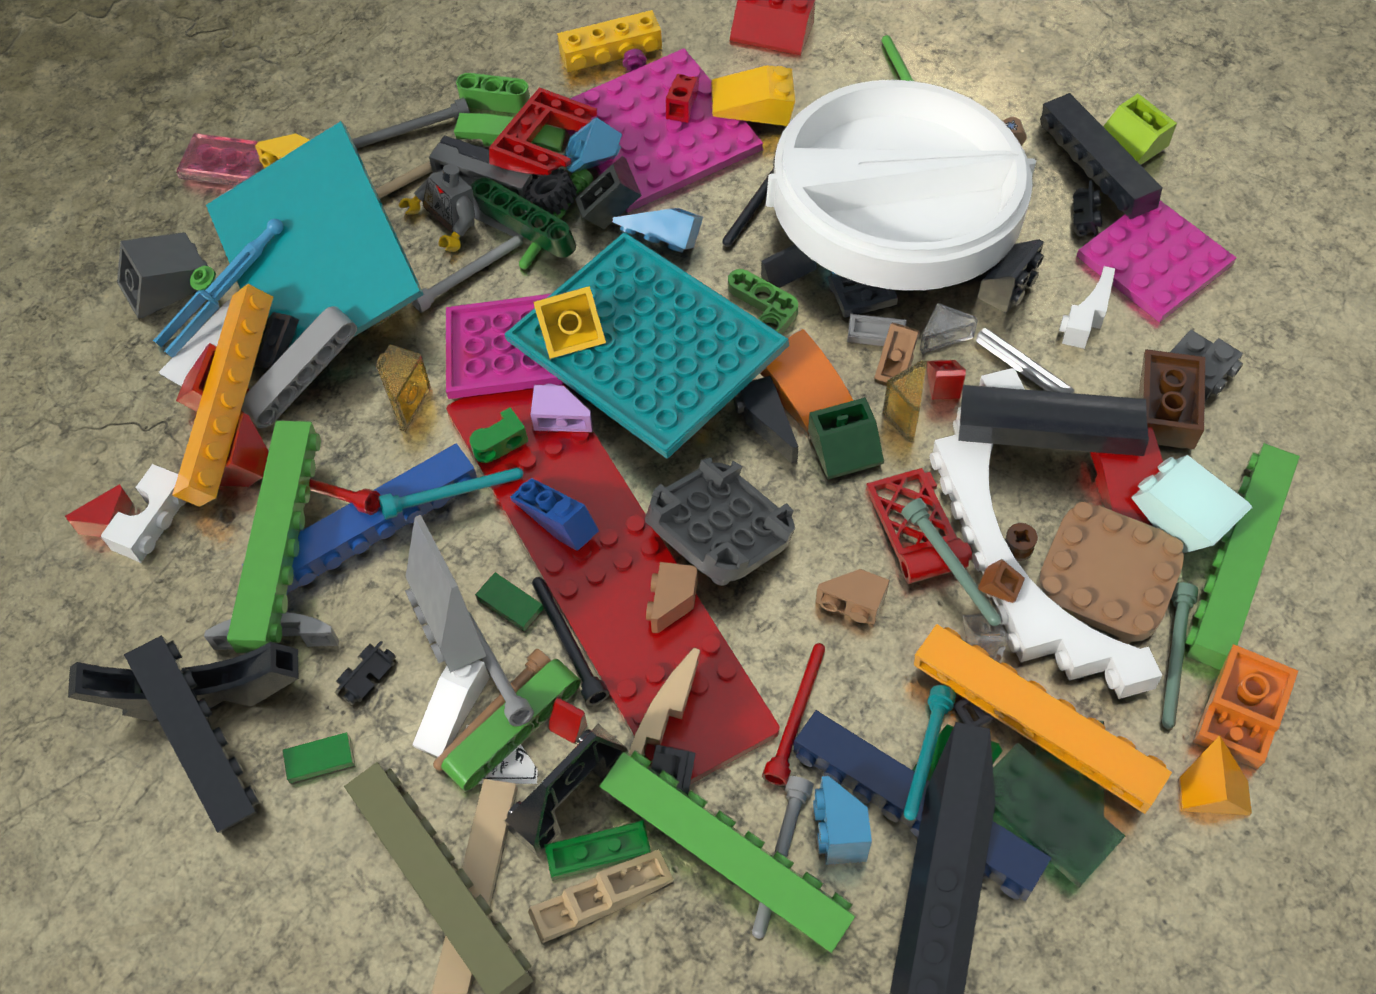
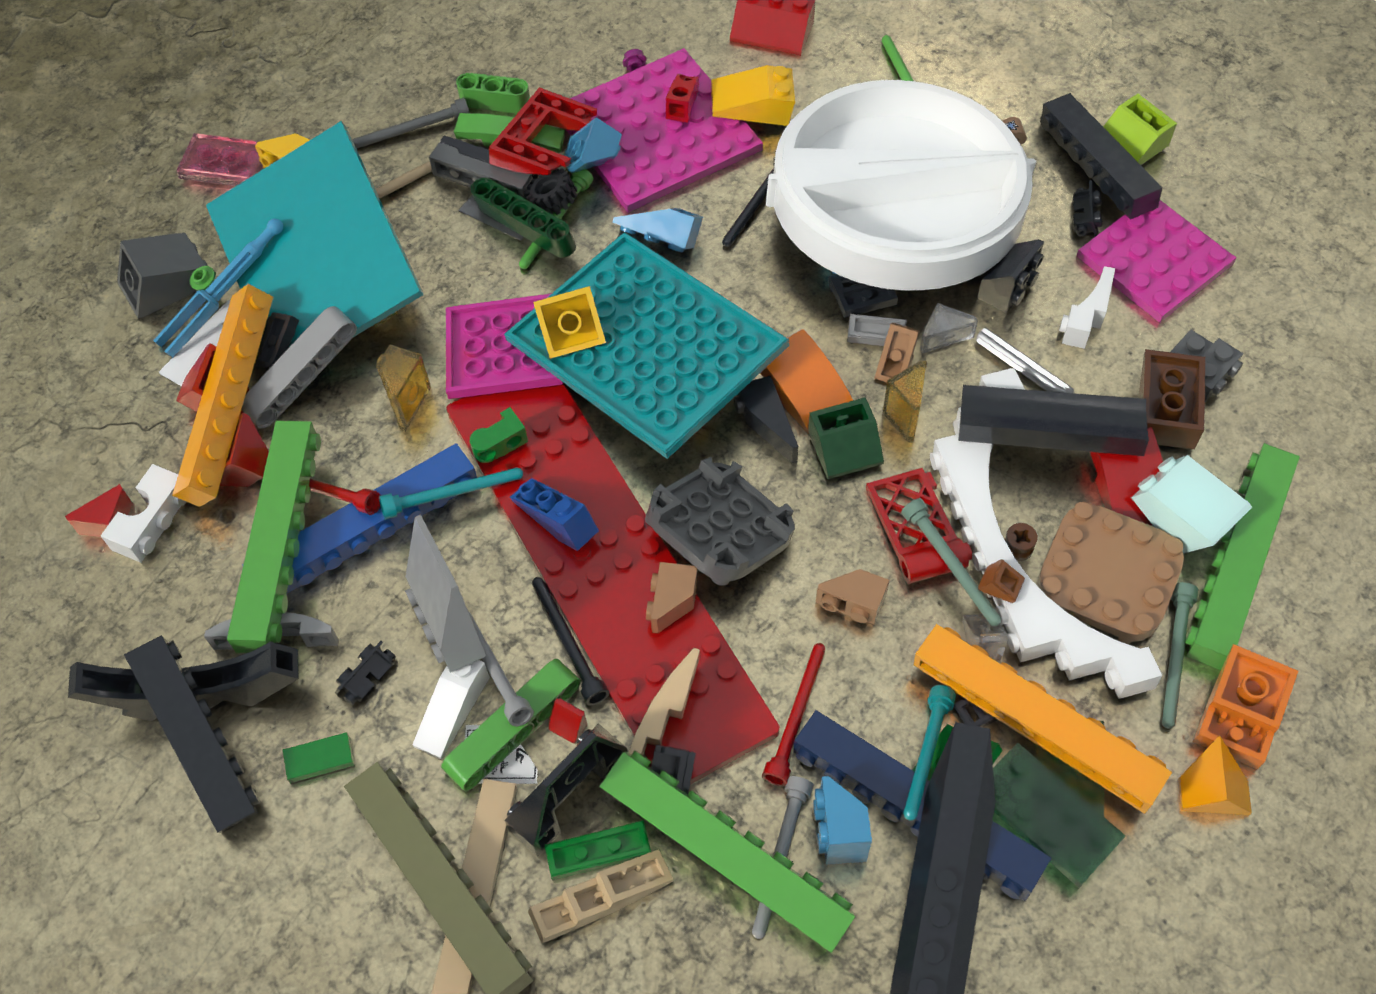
(424, 302): light grey piece -> none
(447, 200): dark grey torso -> none
(509, 601): green tile -> none
(535, 663): medium nougat piece -> none
(558, 410): lavender slope -> none
(609, 40): yellow brick -> none
(609, 194): pearl dark grey slope -> none
(771, 309): bright green beam -> none
(786, 266): black slope -> none
(945, 379): red slope -> none

